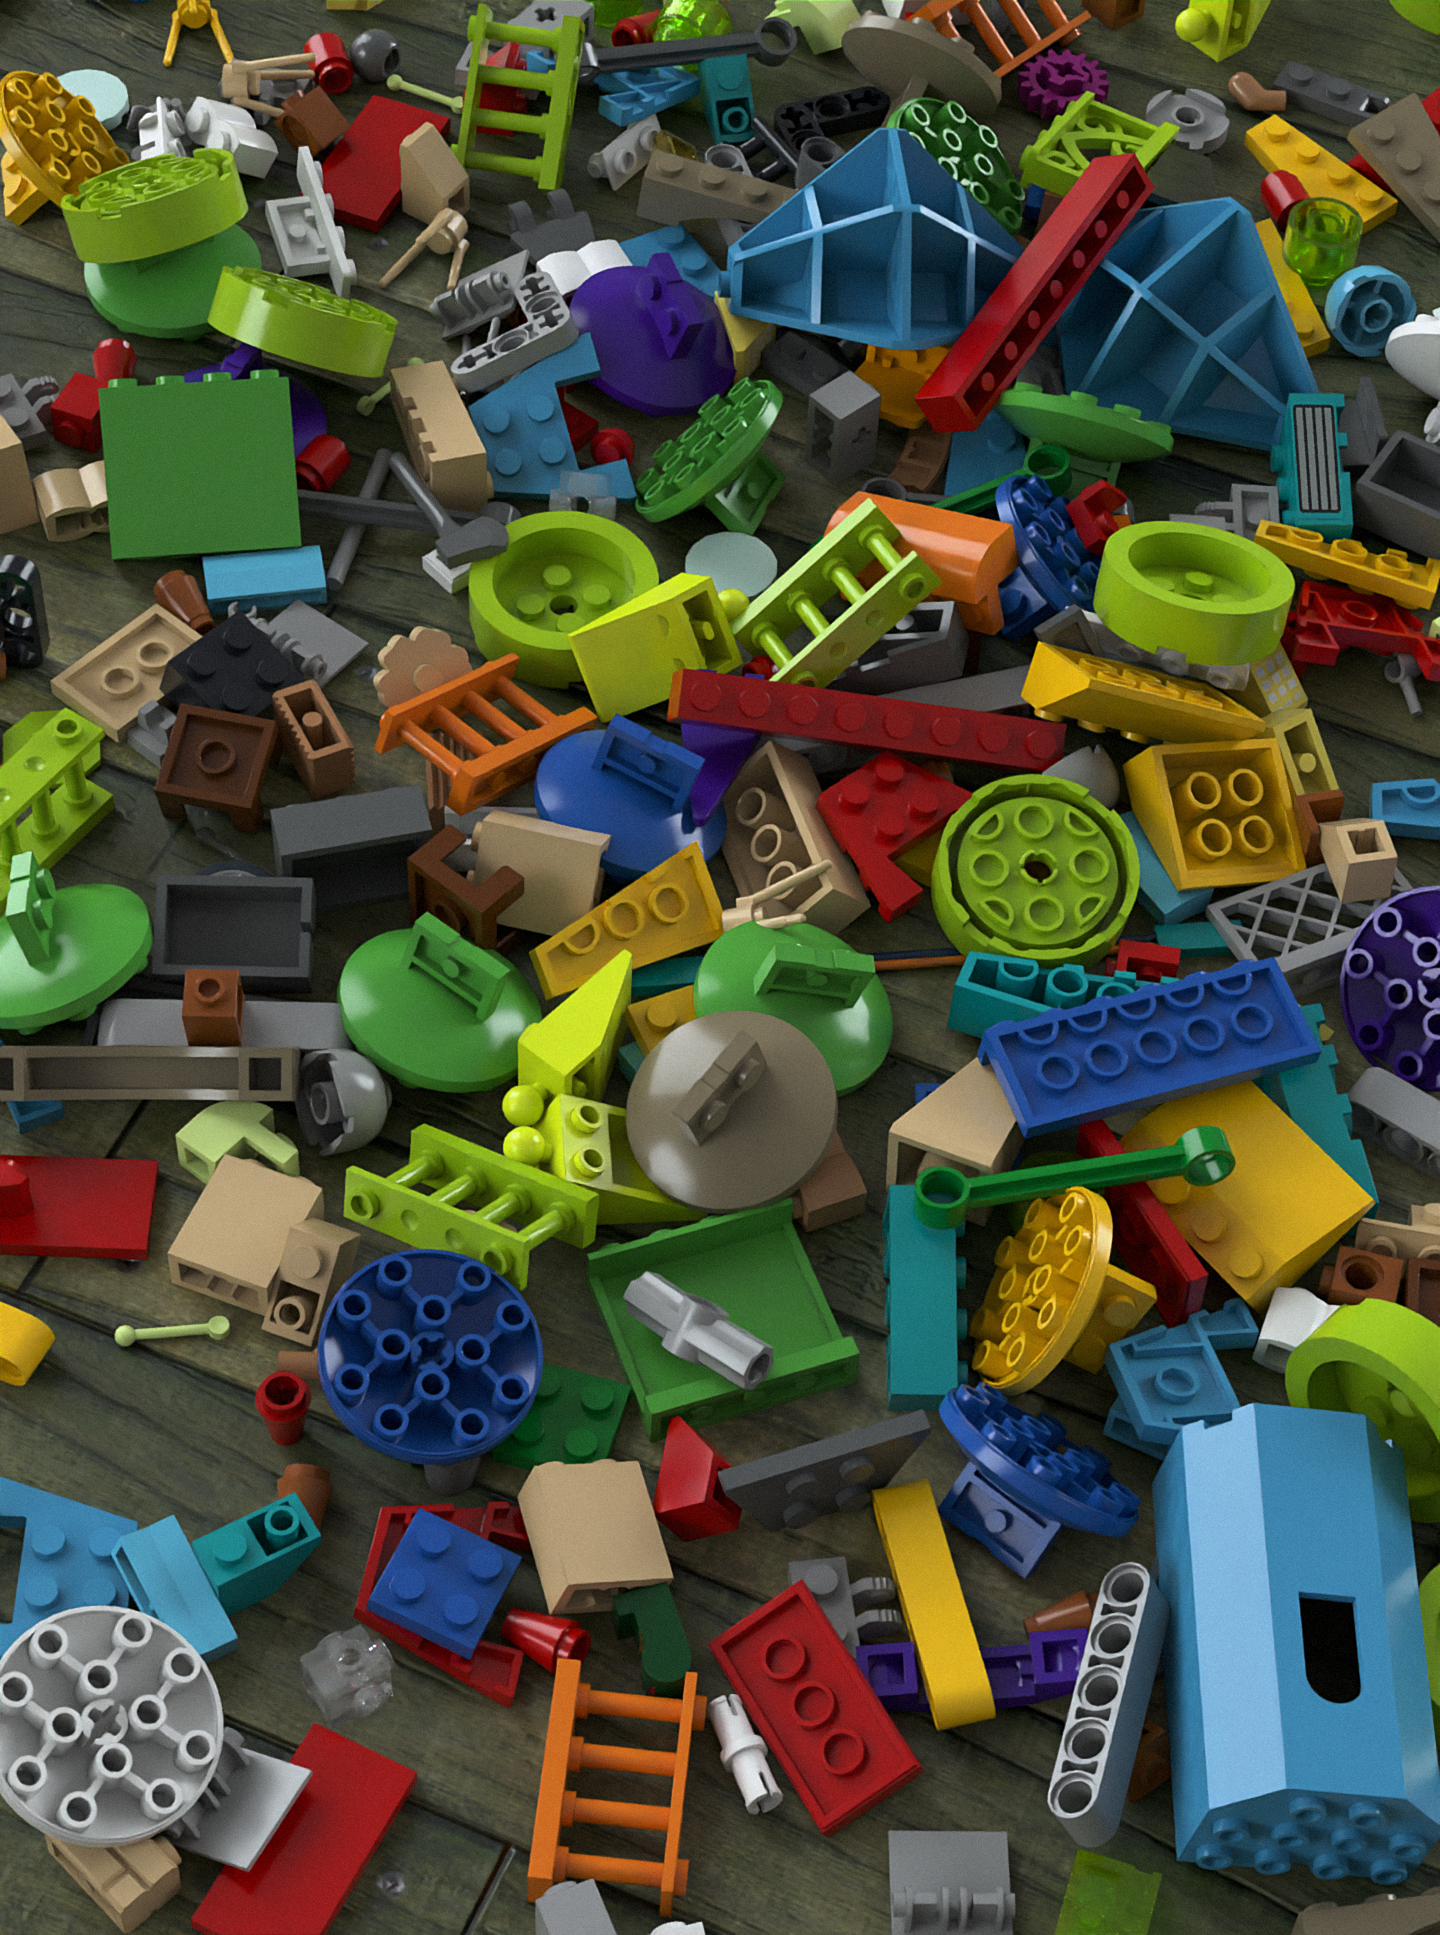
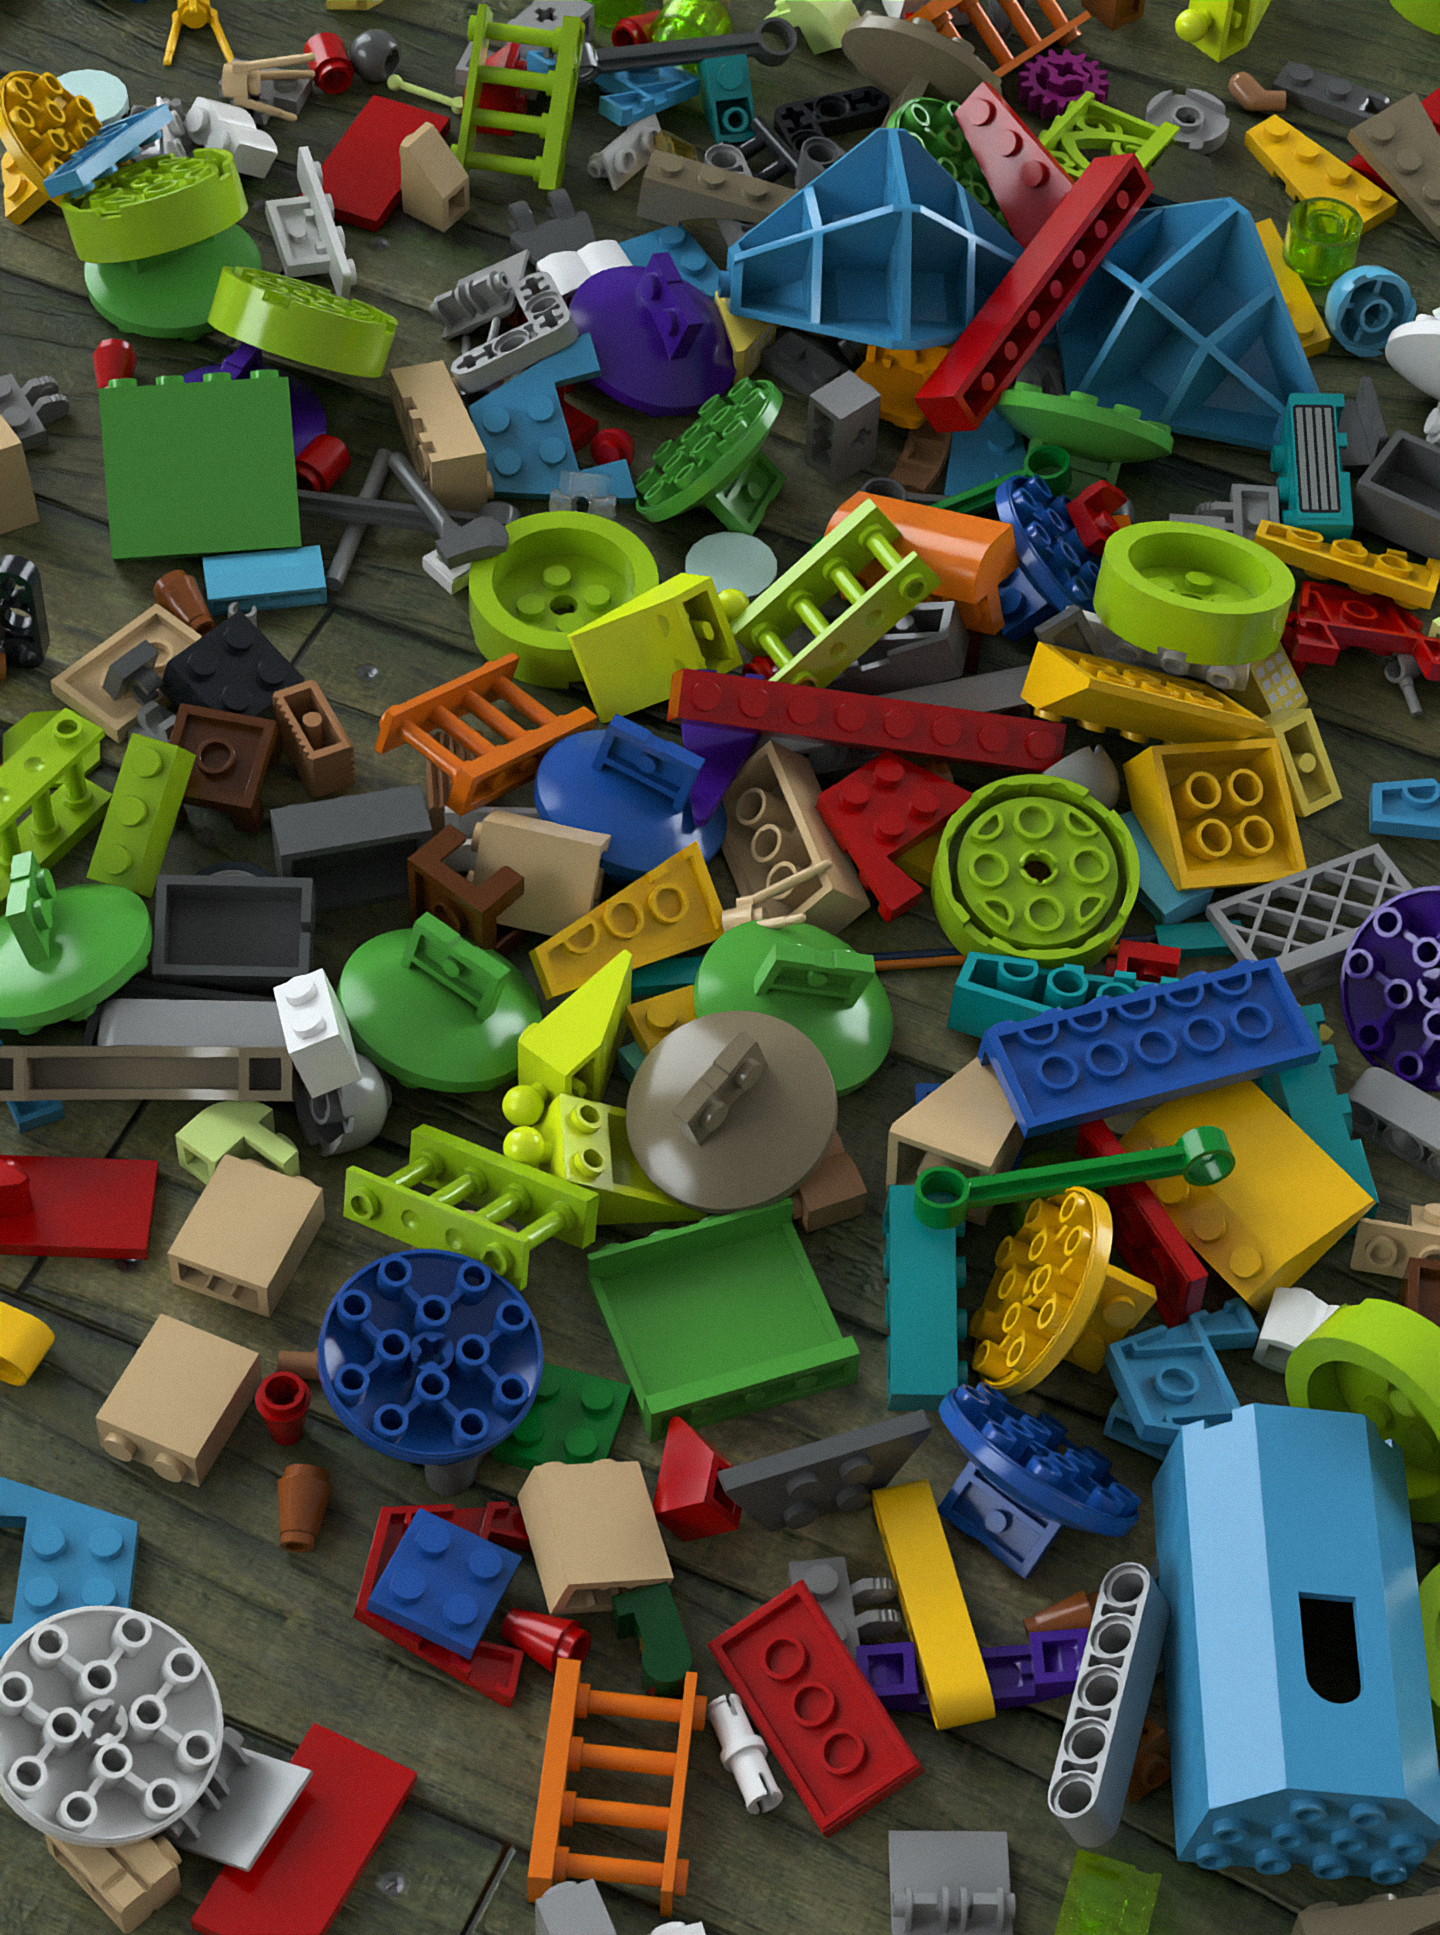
(72, 502): tan brick -> none
(77, 413): red brick -> none
(114, 144): none -> dark azure wing
(134, 674): none -> dark grey tile
(141, 814): none -> lime brick
(173, 1587): medium azure piece -> none
(178, 1400): none -> tan brick
(213, 1007): dark orange brick -> none
(217, 1328): yellowish green hinge -> none
(257, 1552): teal slope -> none
(309, 1275): tan slope -> none
(311, 121): dark orange brick -> none
(311, 641): light grey hinge -> none
(317, 1033): none -> white brick
(347, 1675): clear brick -> none
(367, 404): yellowish green hinge -> none
(418, 665): tan plant -> none
(442, 237): tan plant -> none
(698, 1330): light grey piece -> none
(1014, 162): none -> wing
(1280, 194): red brick -> none
(1309, 812): dark orange panel -> none
(1358, 858): tan slope -> none
(1372, 1272): dark orange brick -> none

